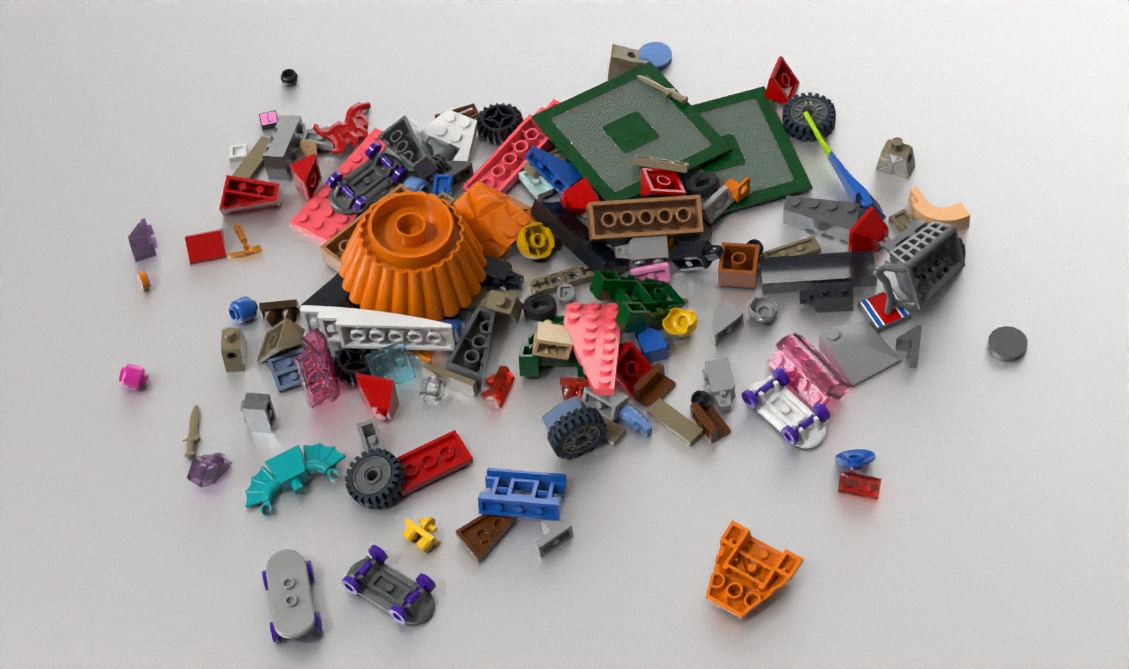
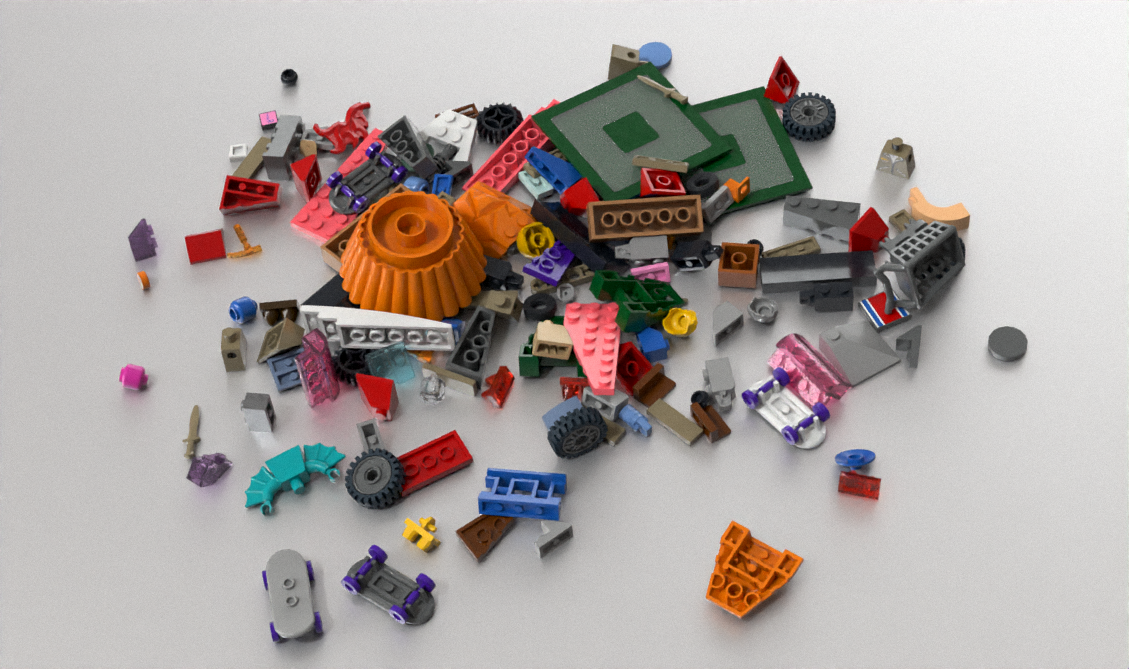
(551, 264): none -> dark purple wing
(854, 189): blue plate -> none

